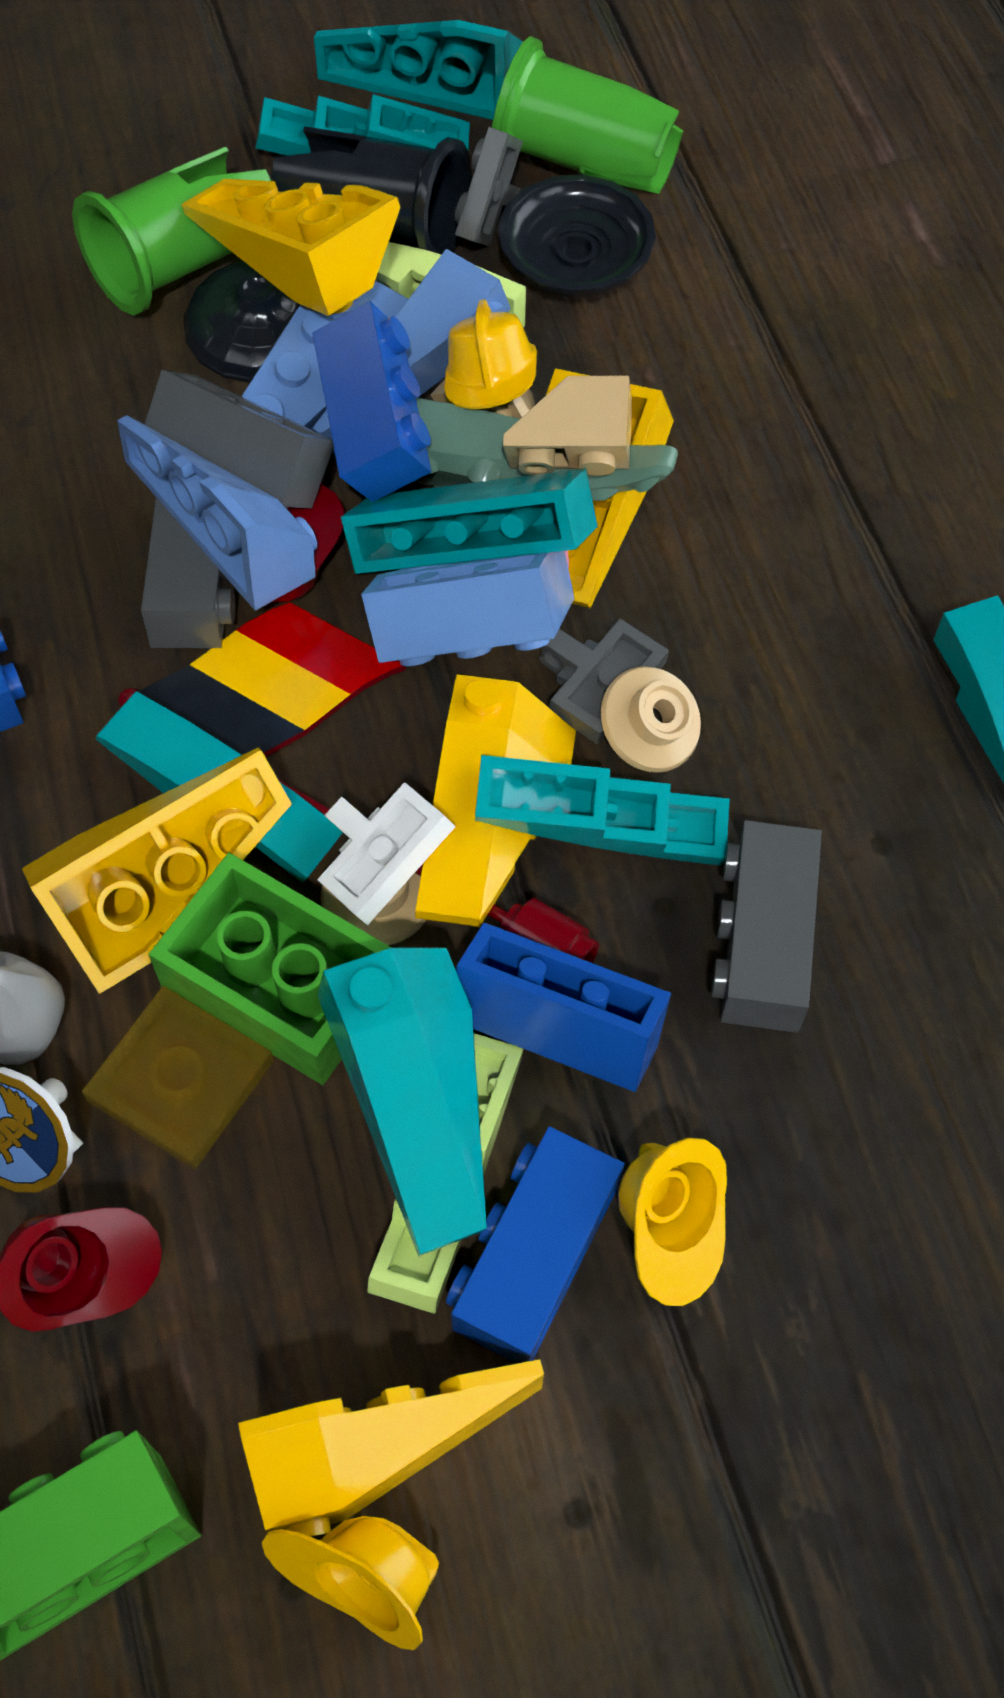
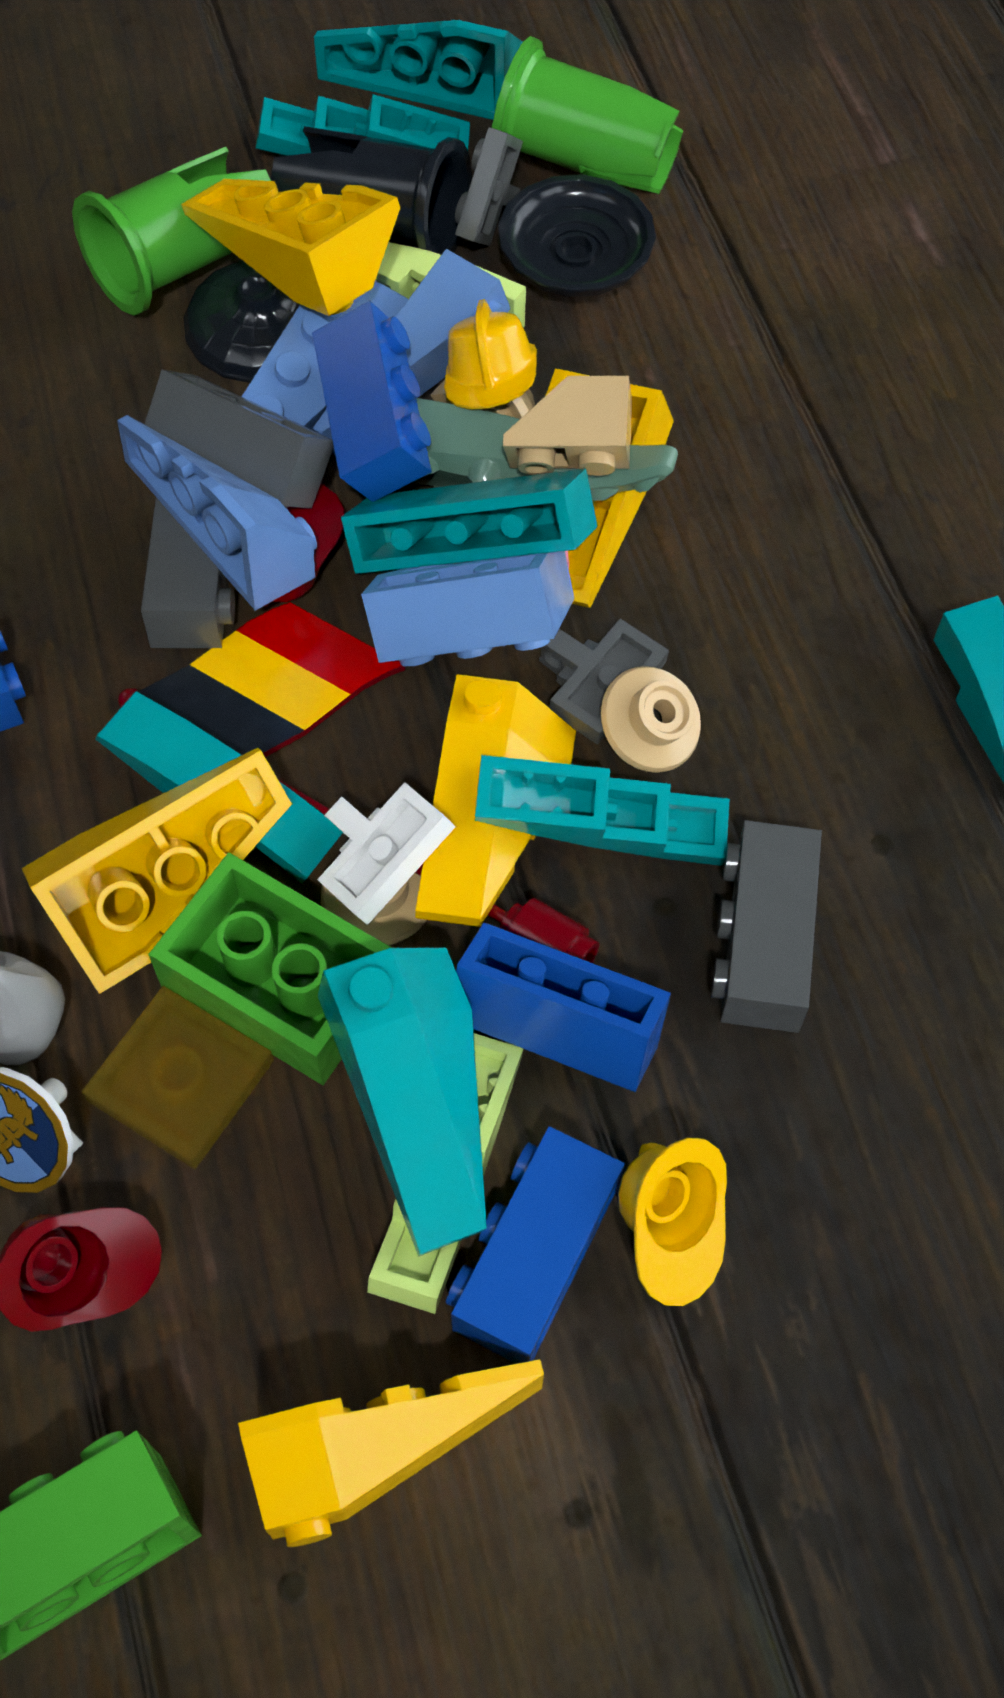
(362, 1570): yellow piece -> none

